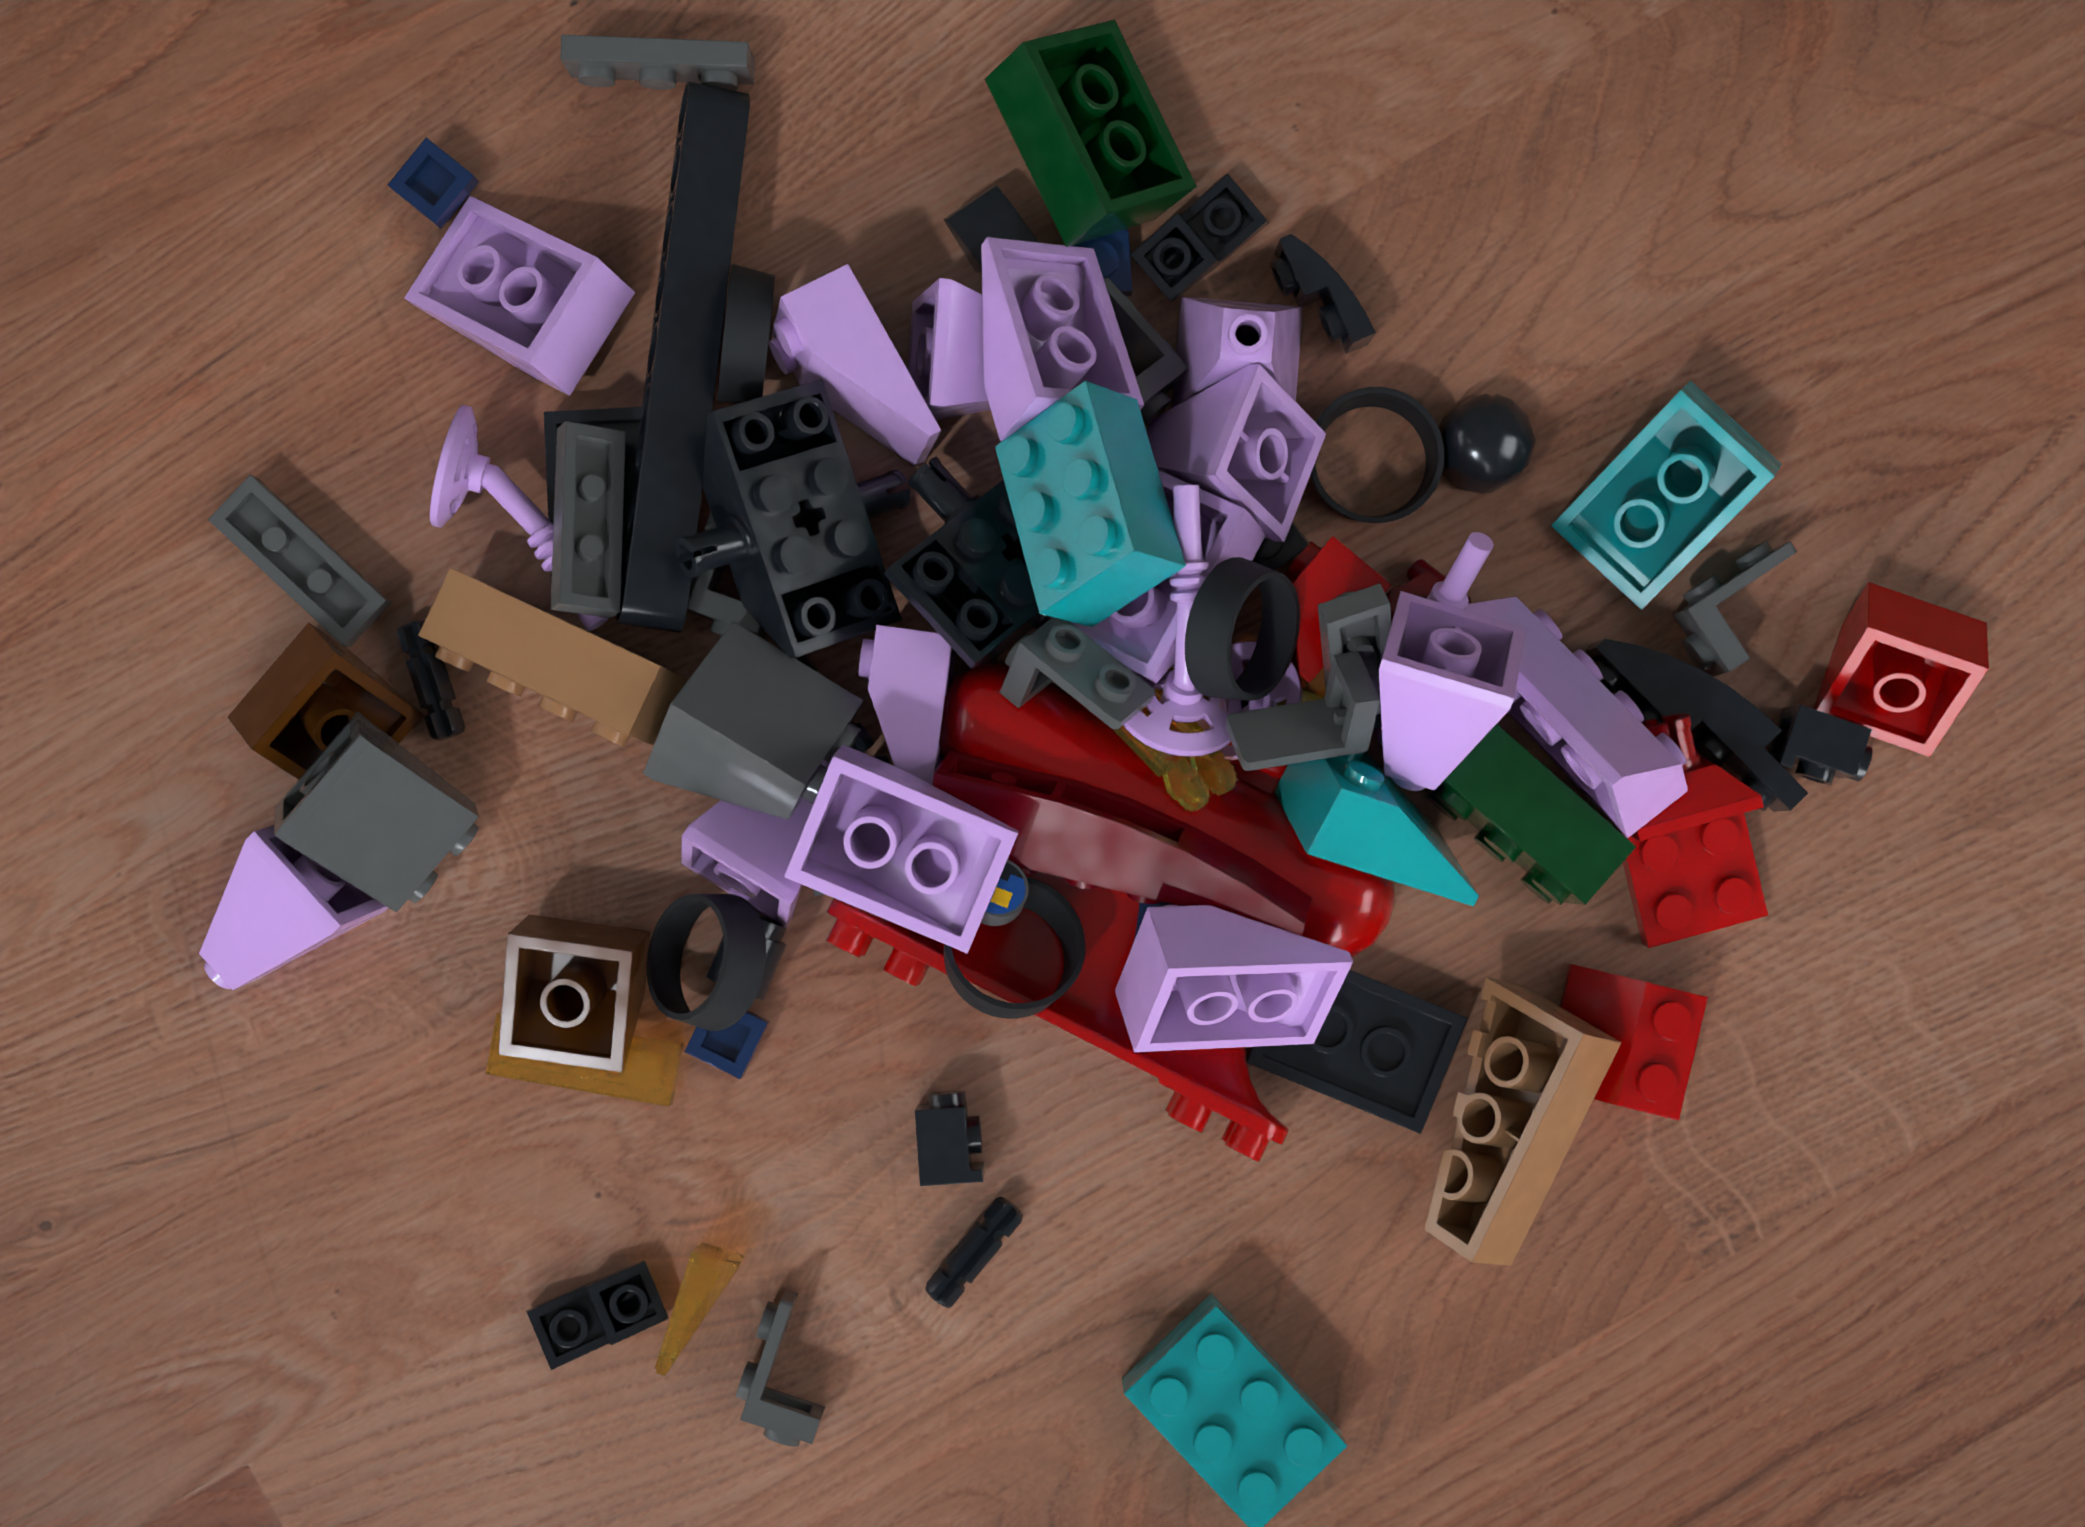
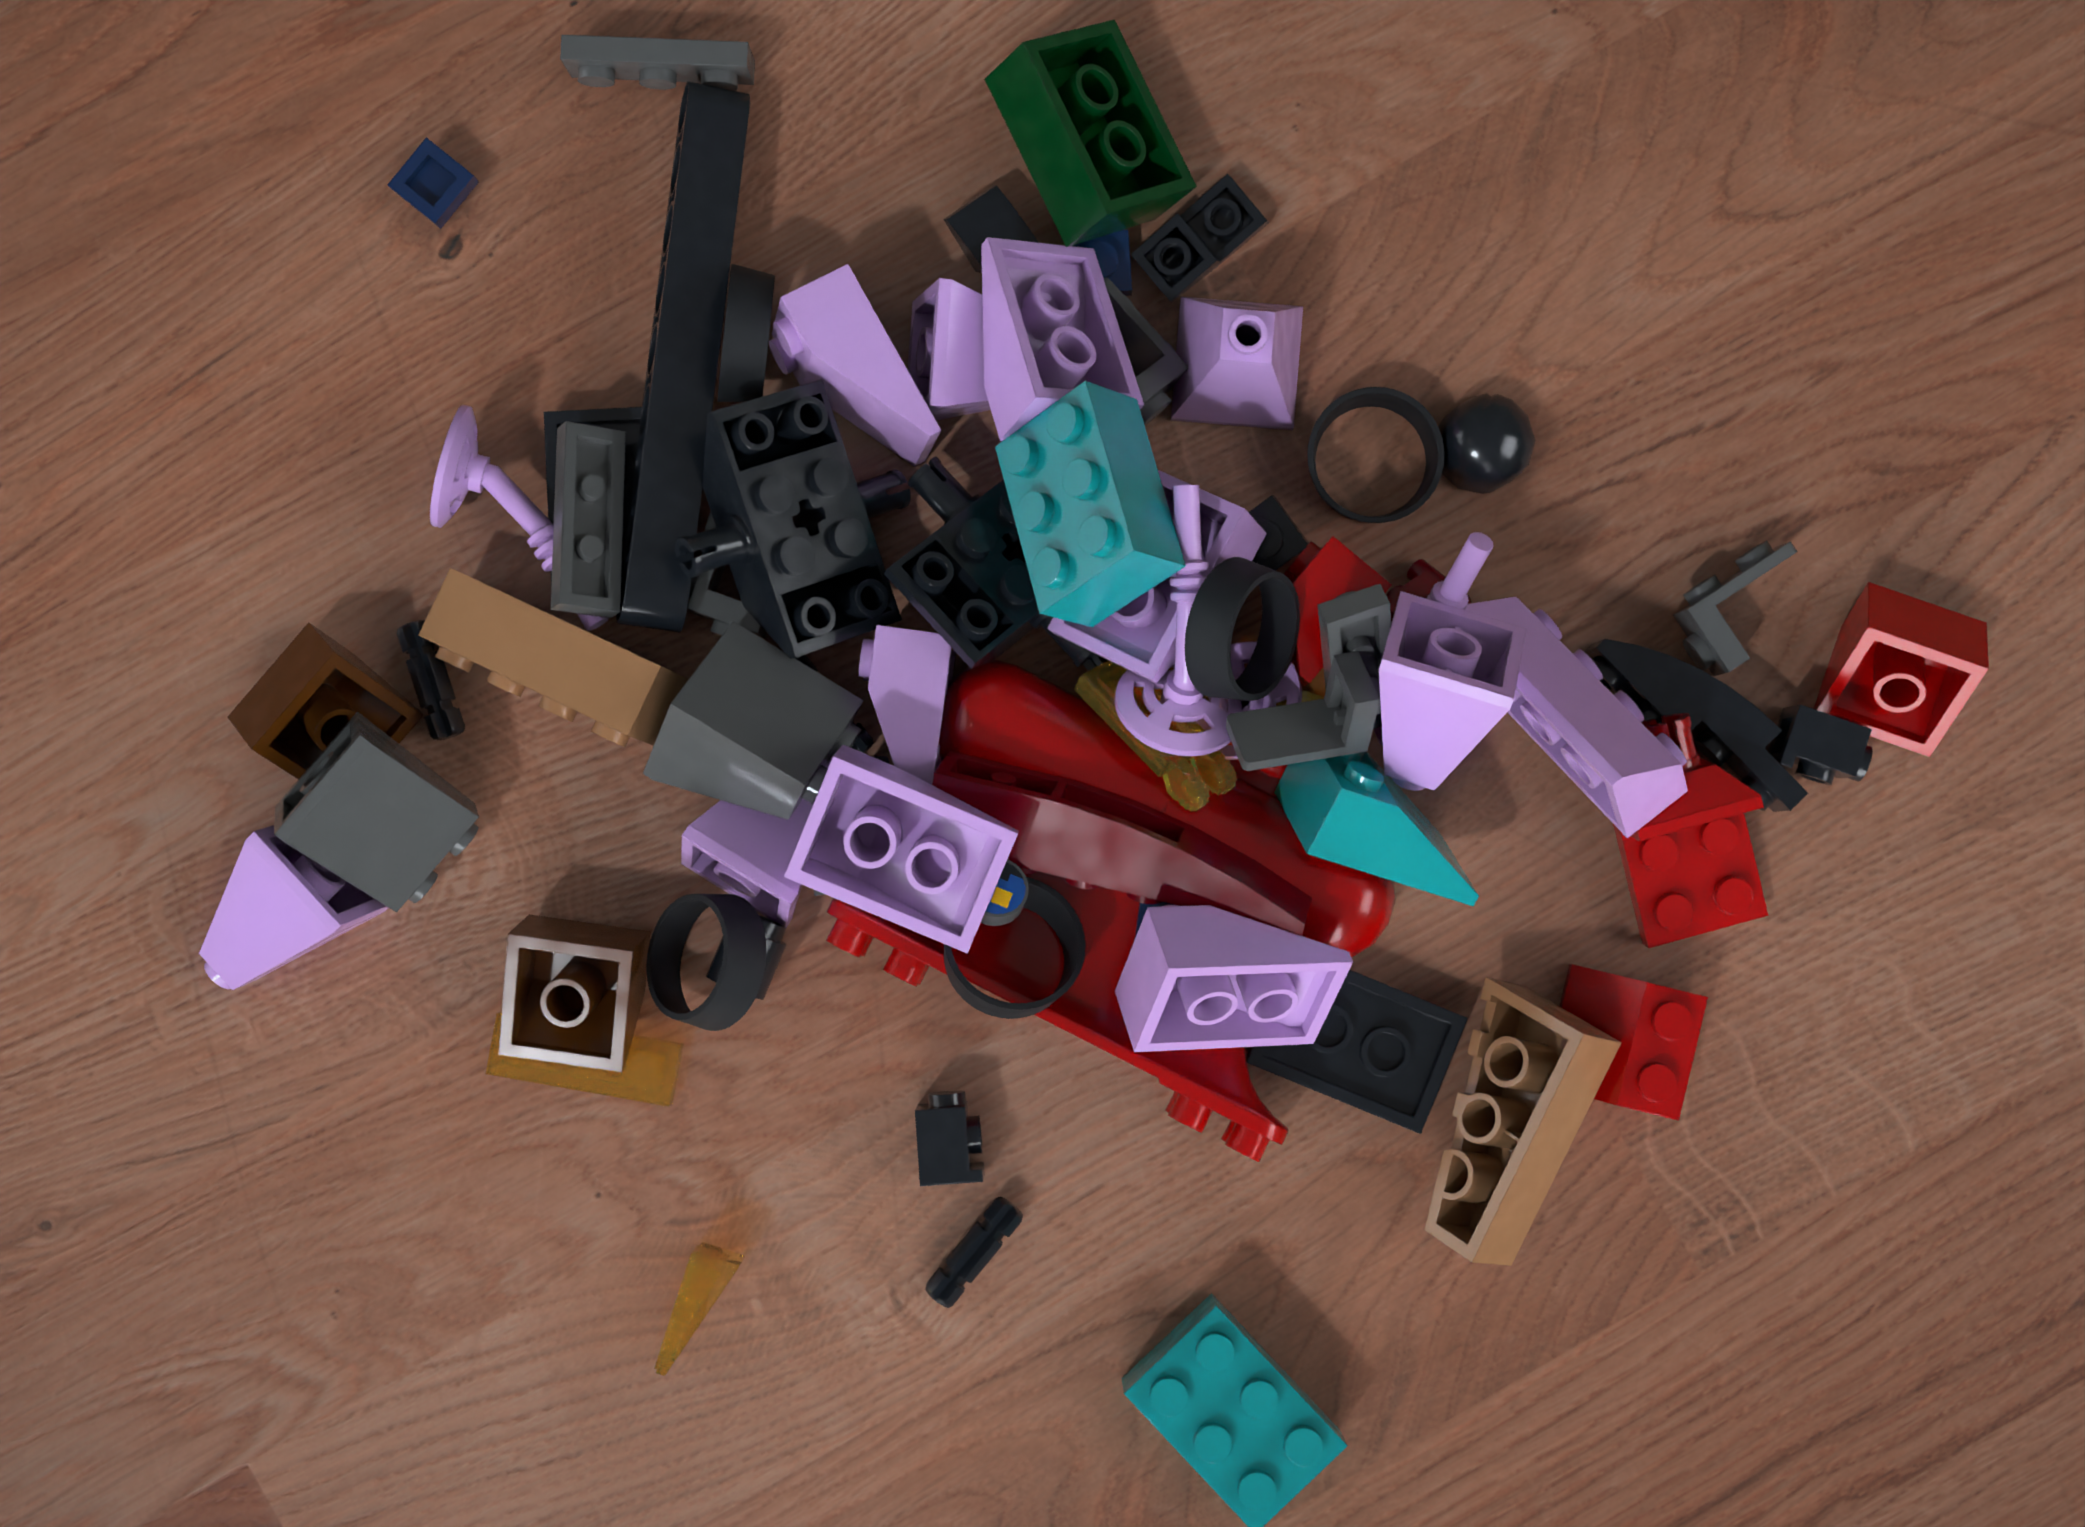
(299, 561): dark grey plate -> none
(521, 294): lavender slope -> none
(597, 1314): black slope -> none
(729, 1048): dark blue plate -> none
(782, 1415): dark grey bracket -> none
(1079, 667): dark grey bracket -> none
(1243, 445): lavender slope -> none
(1311, 278): black slope -> none
(1532, 820): dark green brick -> none
(1667, 495): teal slope -> none

